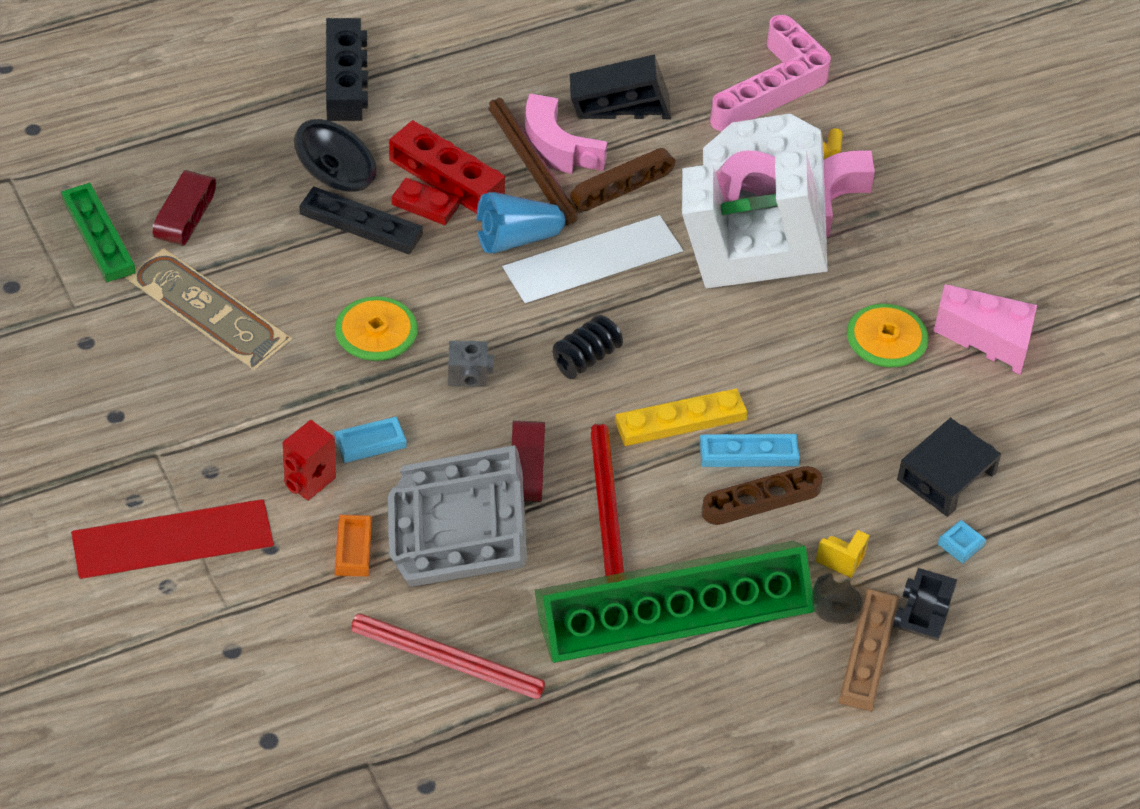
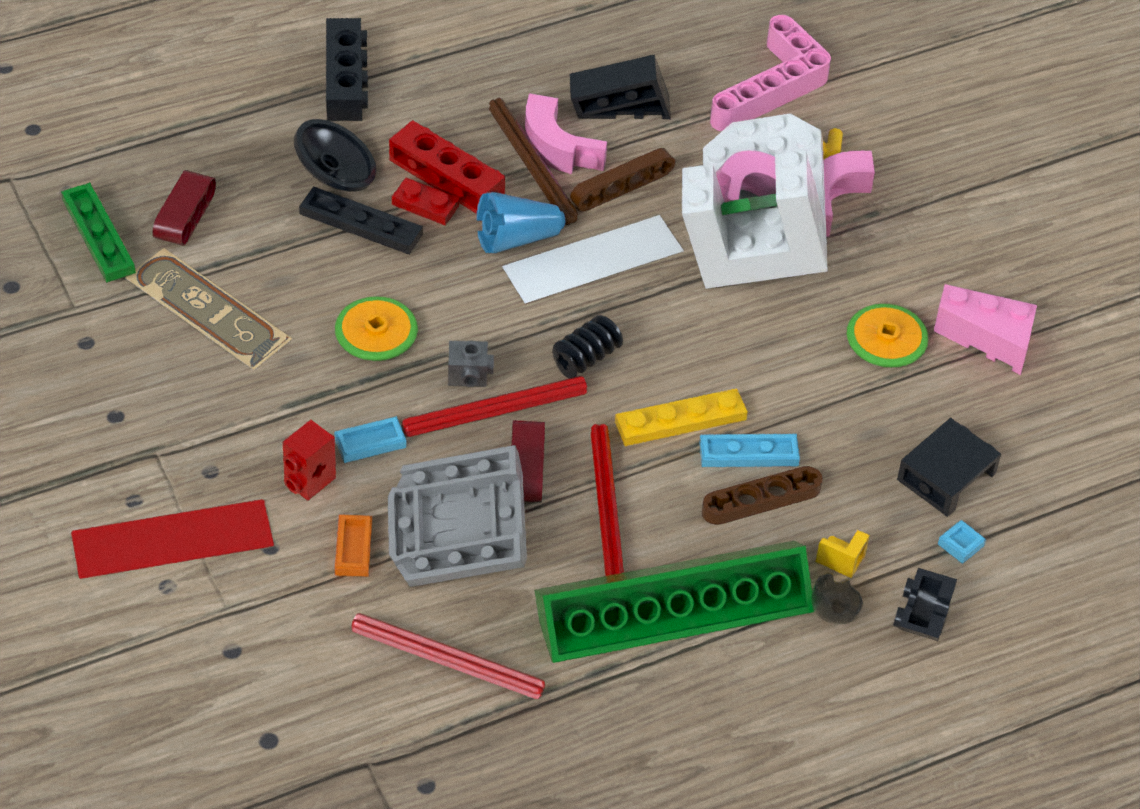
(494, 406): none -> red axle
(868, 650): medium nougat tile -> none

